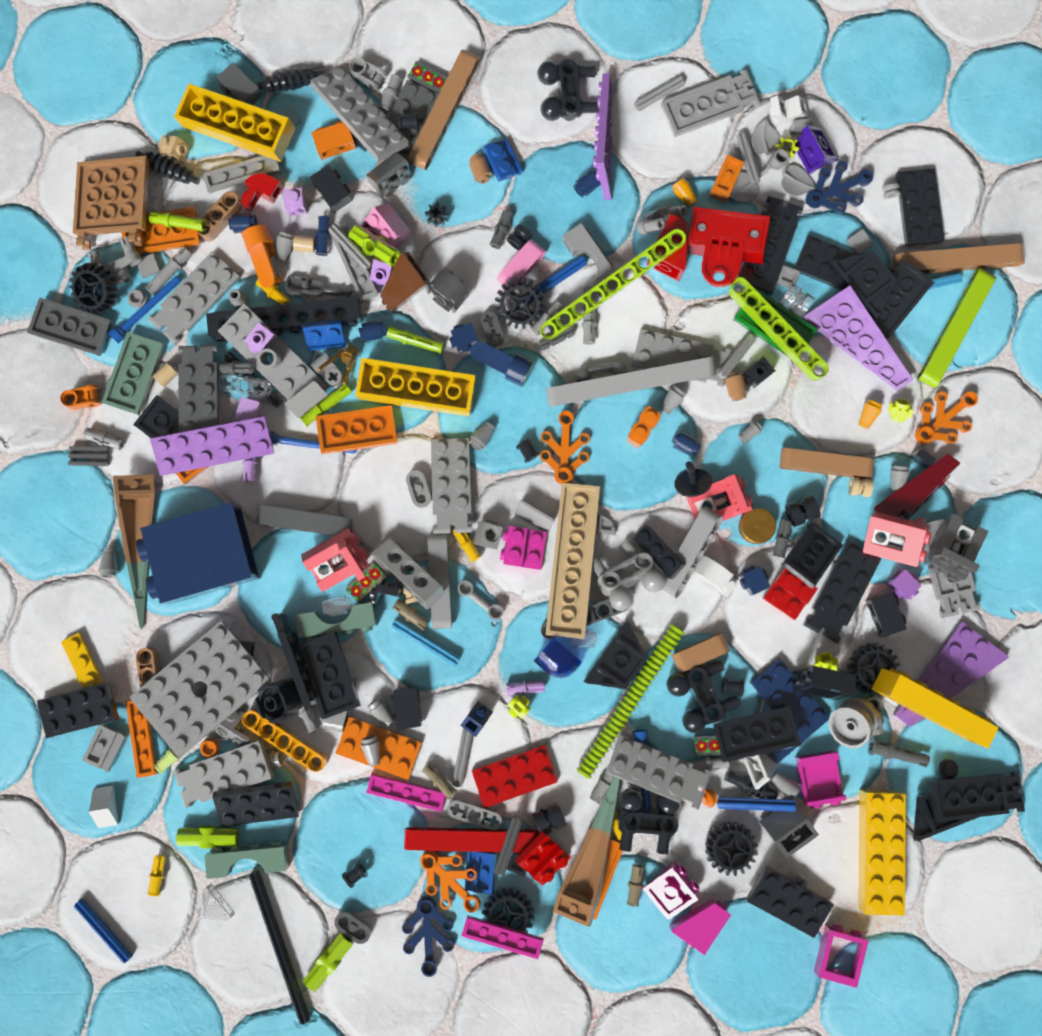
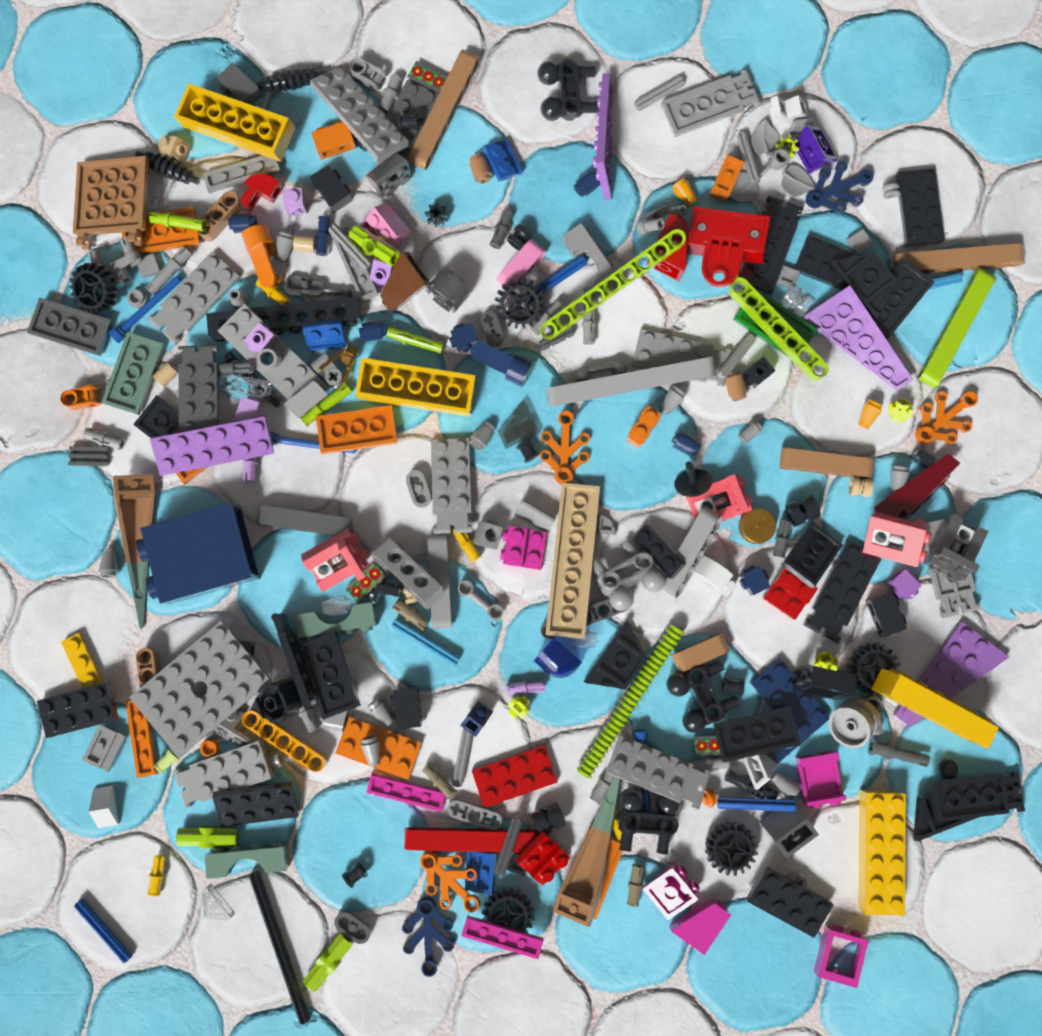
(518, 427): none -> clear smoke wing

